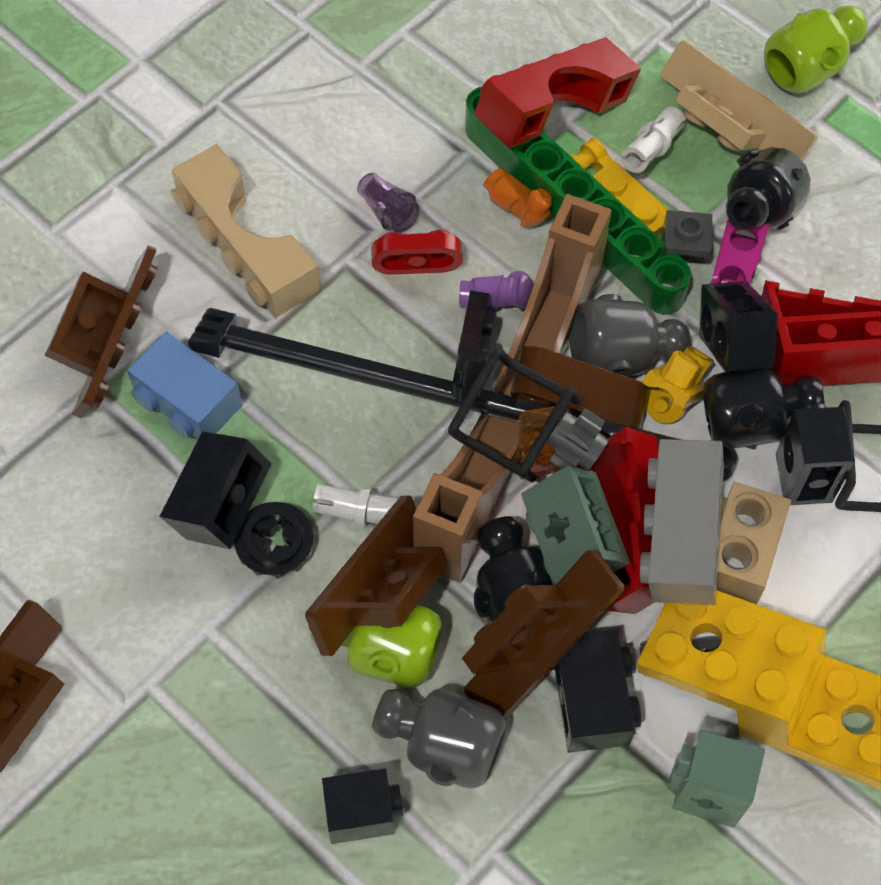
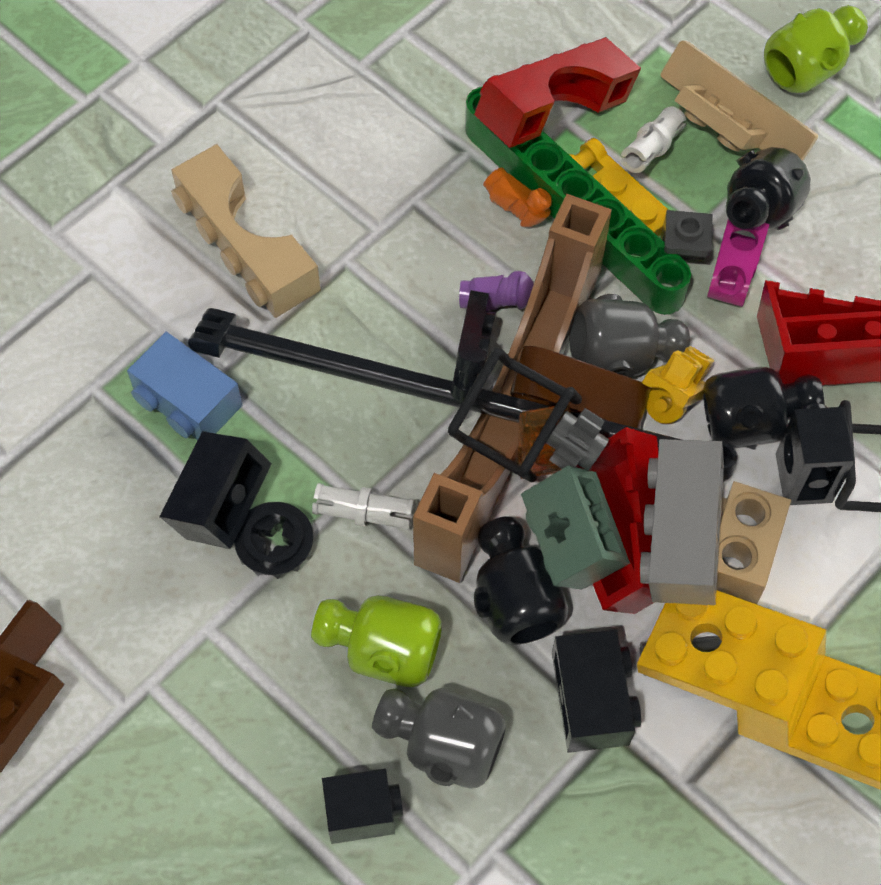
(93, 325): reddish brown bracket -> none
(377, 582): reddish brown bracket -> none
(391, 205): clear purple cone -> none
(416, 253): red plate -> none
(537, 632): reddish brown bracket -> none
(716, 778): sand green brick -> none
(738, 326): black brick -> none

